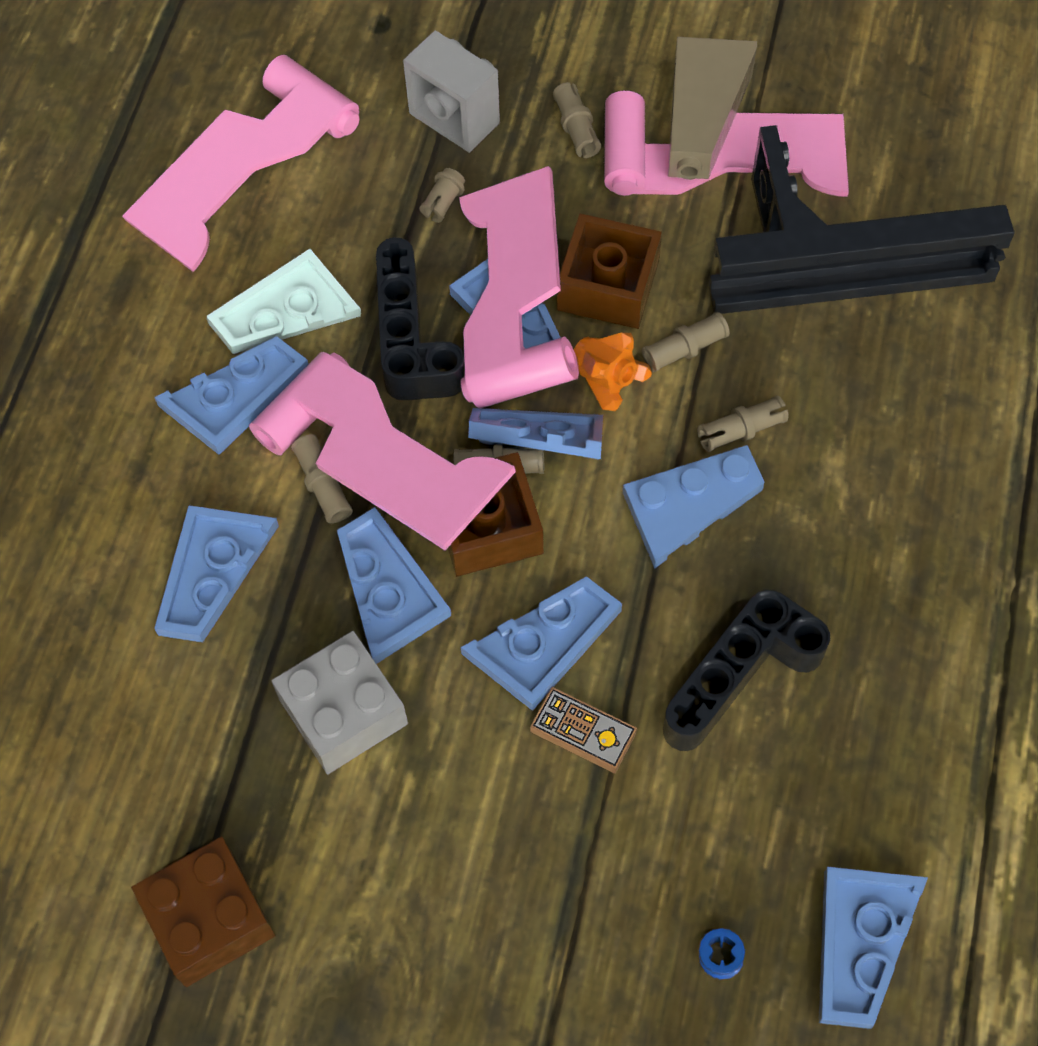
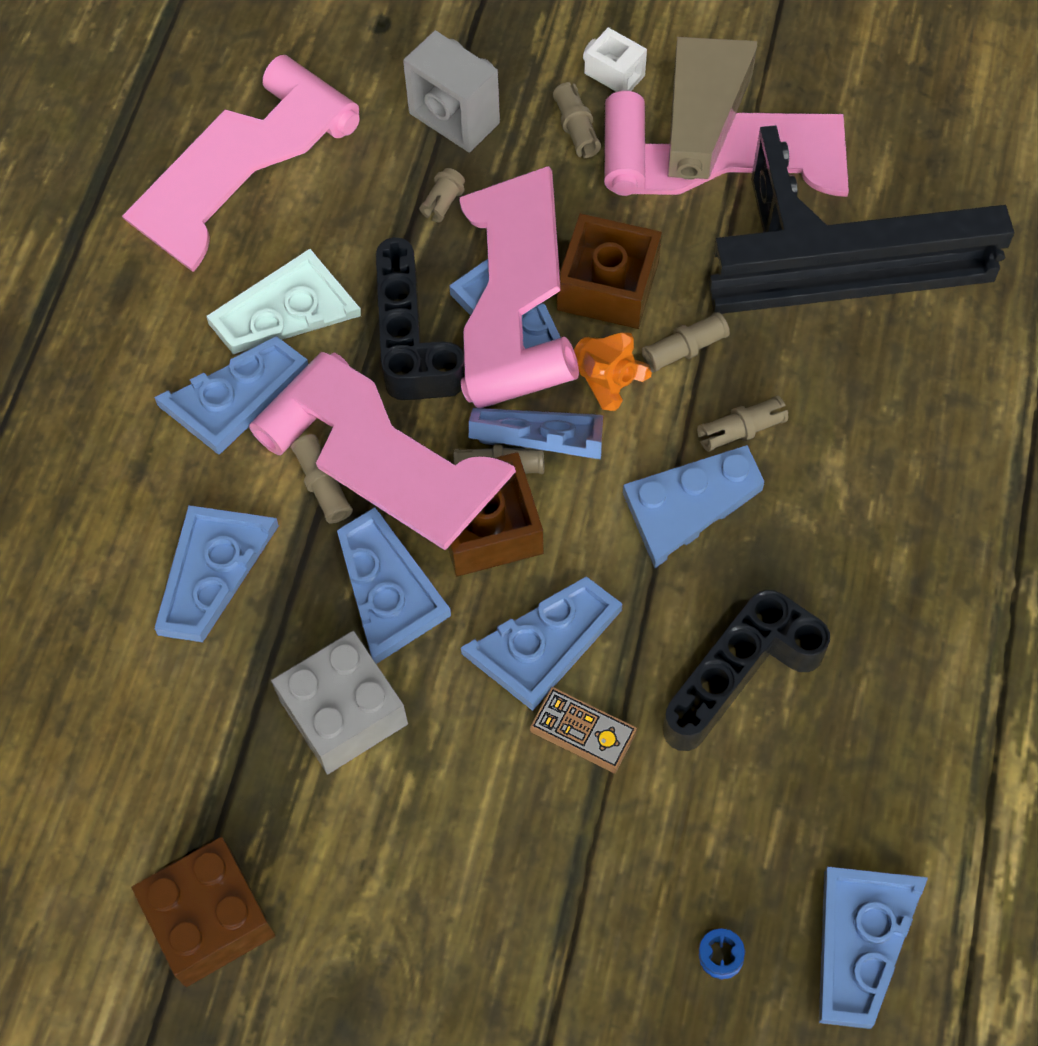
(615, 61): none -> white brick

